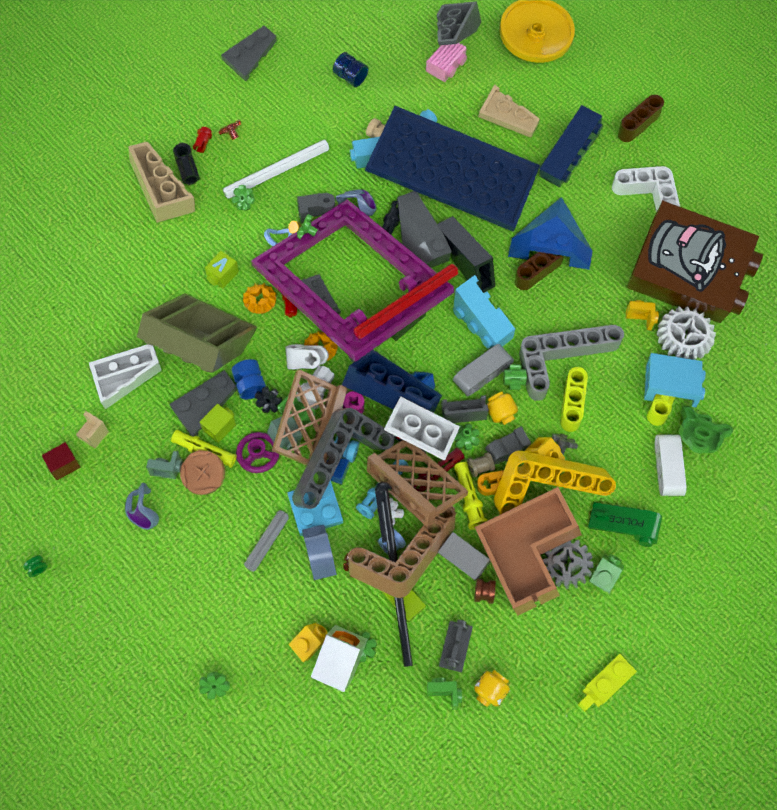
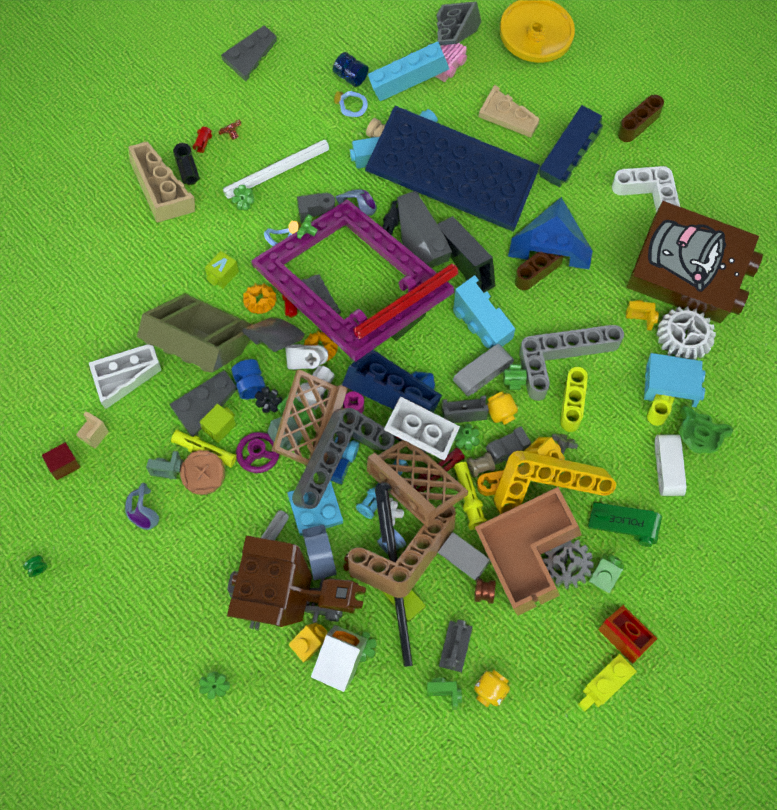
(274, 333): none -> dark grey slope
(276, 587): none -> reddish brown piece
(339, 97): none -> light blue piece
(408, 71): none -> medium azure brick
(627, 634): none -> red slope

